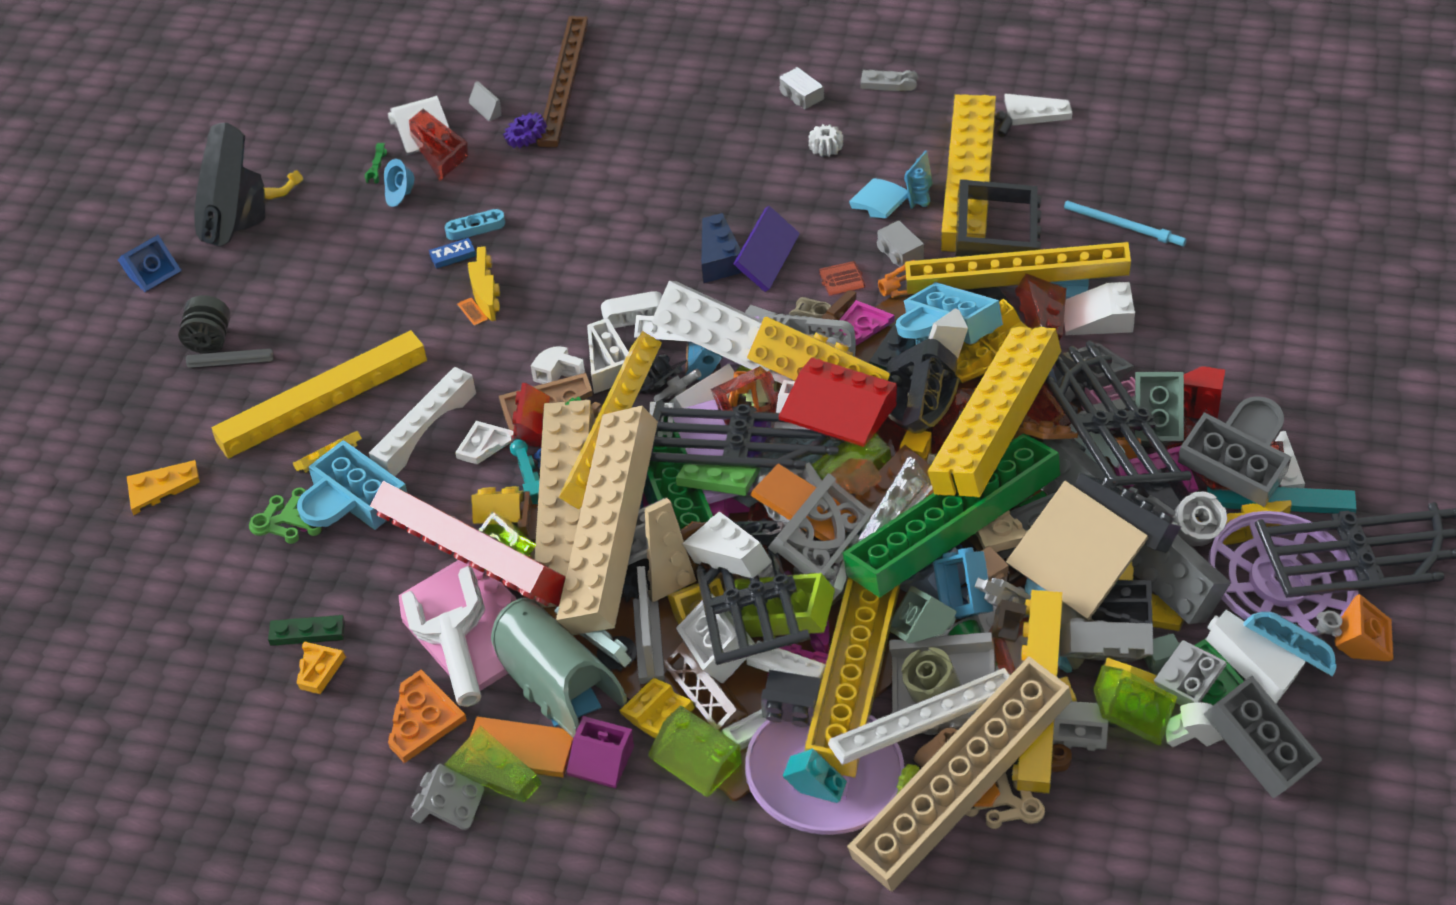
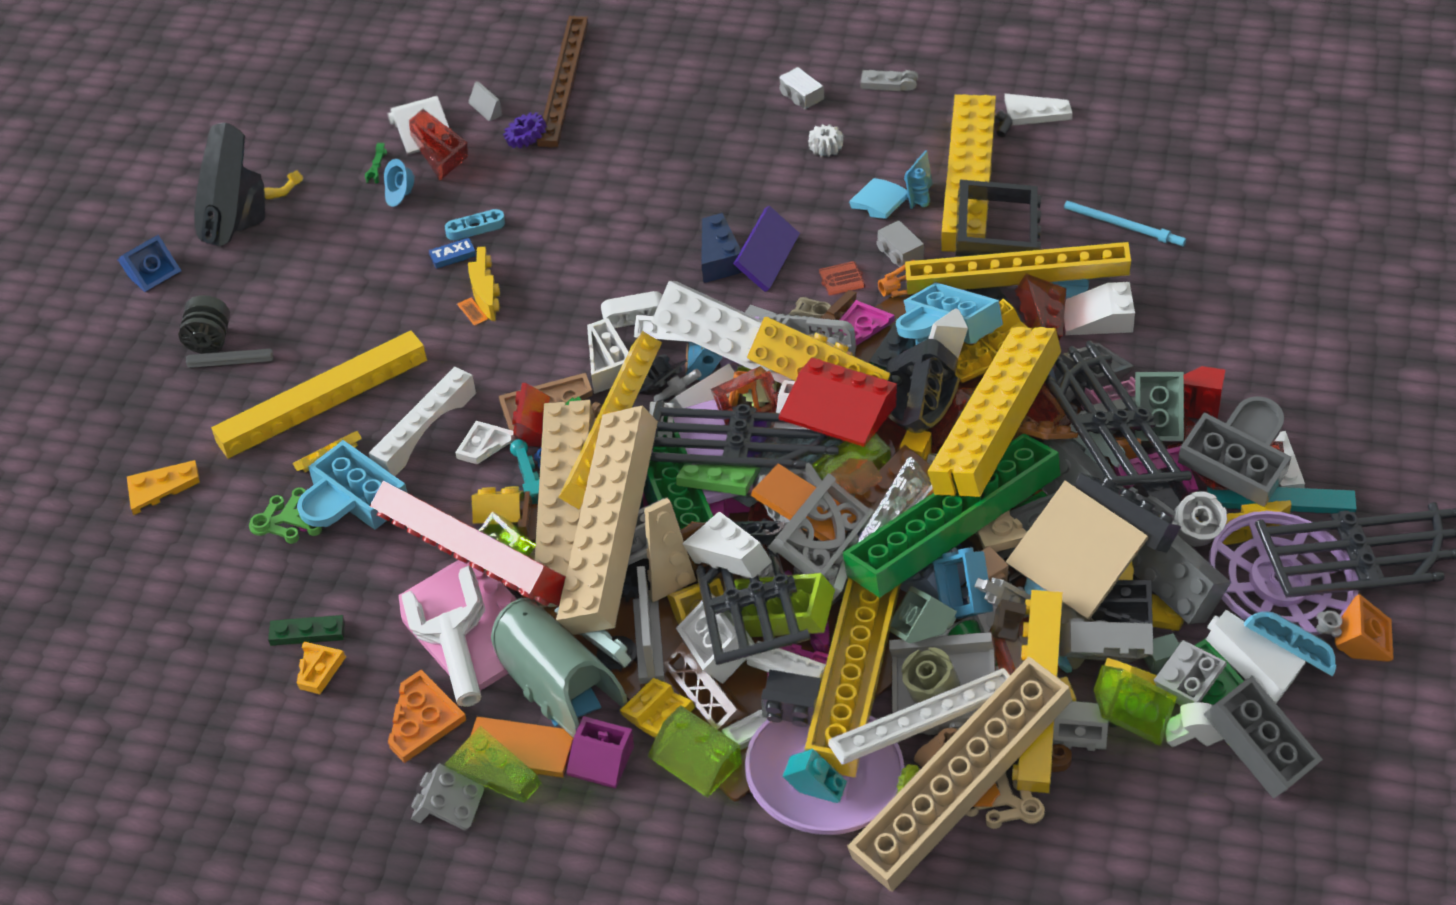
(553, 363): white brick -> none

